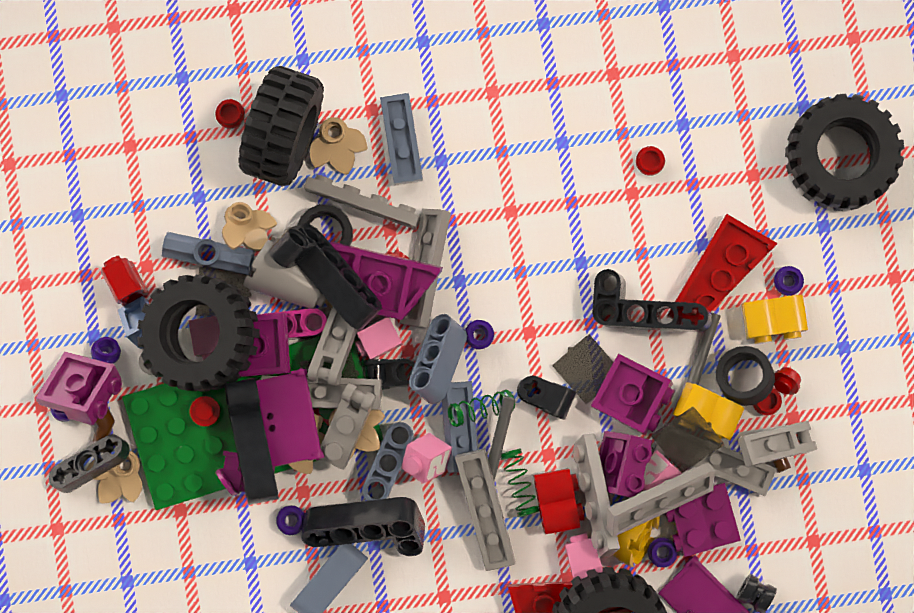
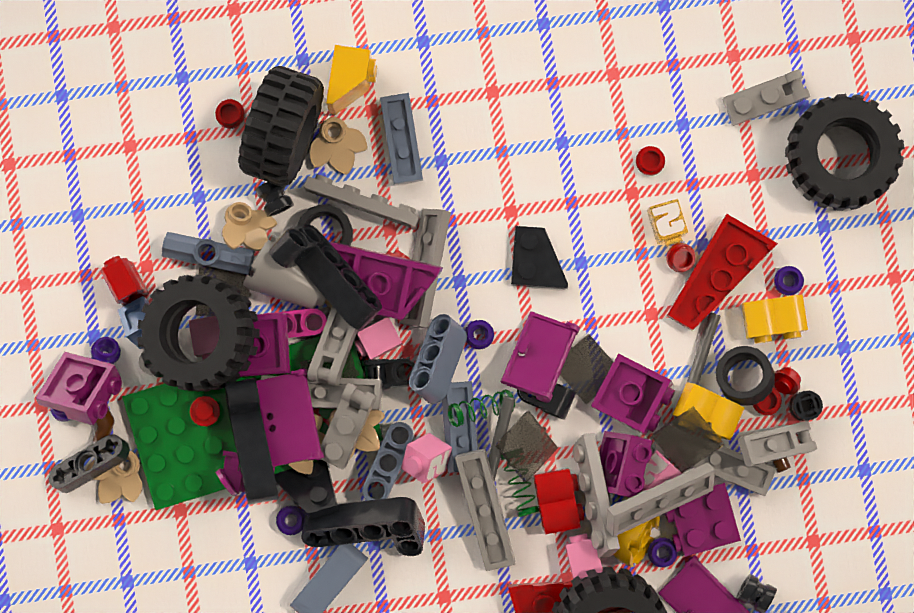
(275, 198): none -> black wheel
(310, 491): none -> black wing
(349, 76): none -> yellow slope
(526, 446): none -> clear smoke piece
(535, 260): none -> black wing
(545, 350): none -> magenta door
(652, 309): black beam -> none
(667, 222): none -> brick
(680, 257): none -> red plate
(765, 98): none -> light grey plate
(801, 408): none -> black wheel

